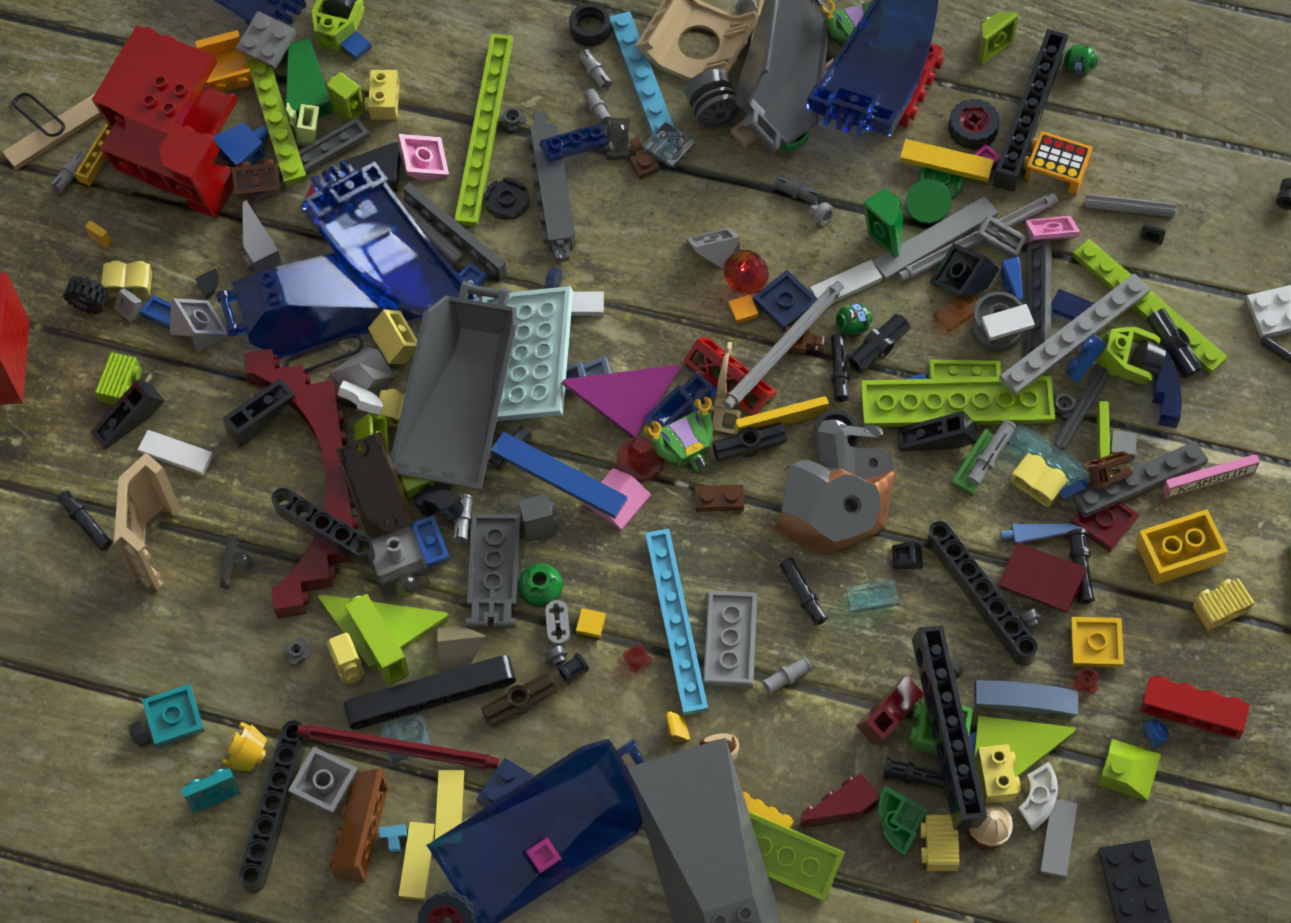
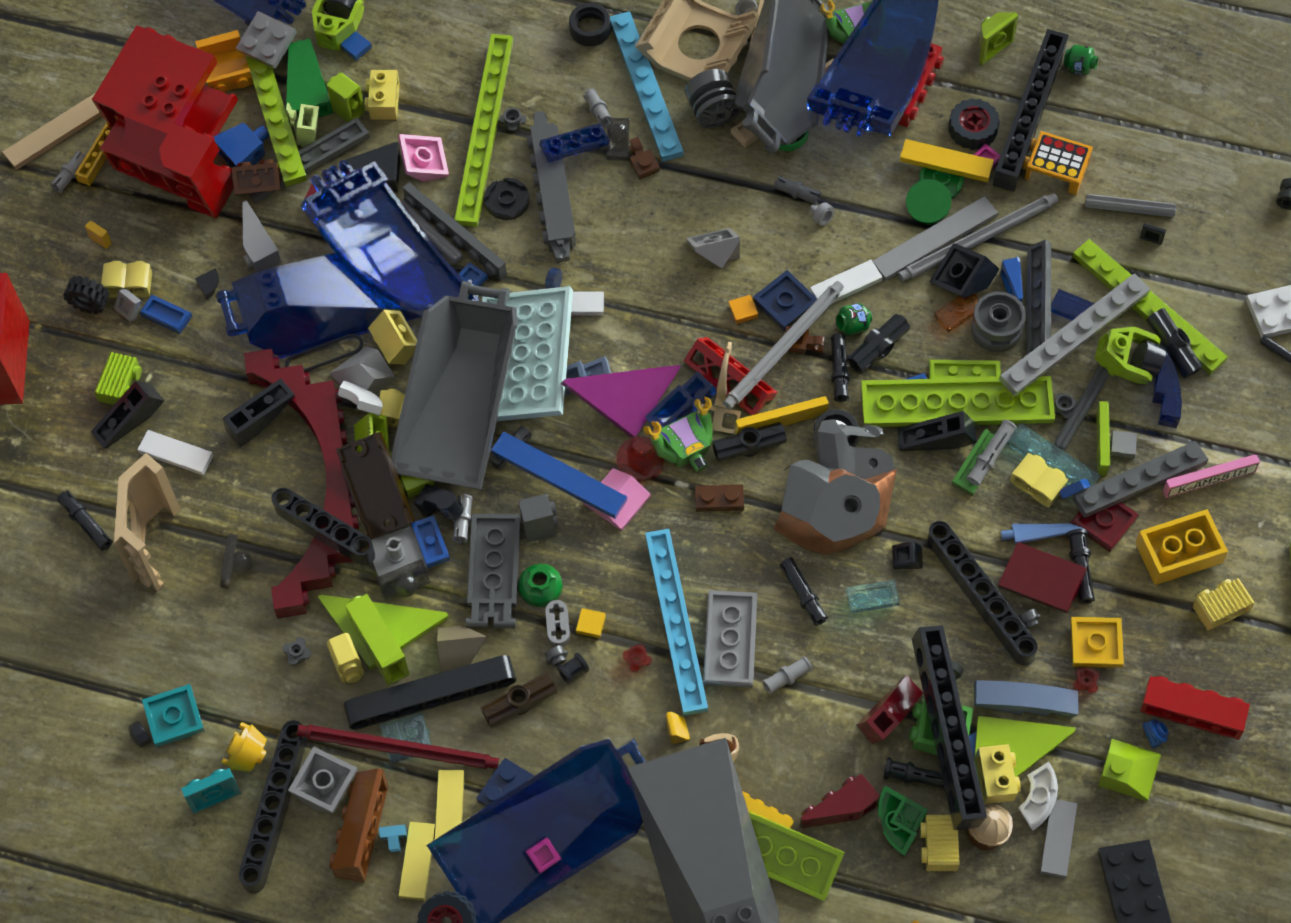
(45, 108): black piece -> none
(197, 321): light grey slope -> none
(595, 70): light grey pin -> none
(669, 144): piece -> none
(746, 272): clear red tile -> none
(885, 220): green slope -> none
(996, 243): light grey tile -> none
(1007, 322): white tile -> none
(1051, 229): bright pink slope -> none
(1089, 352): blue plate -> none
(1100, 472): reddish brown piece -> none

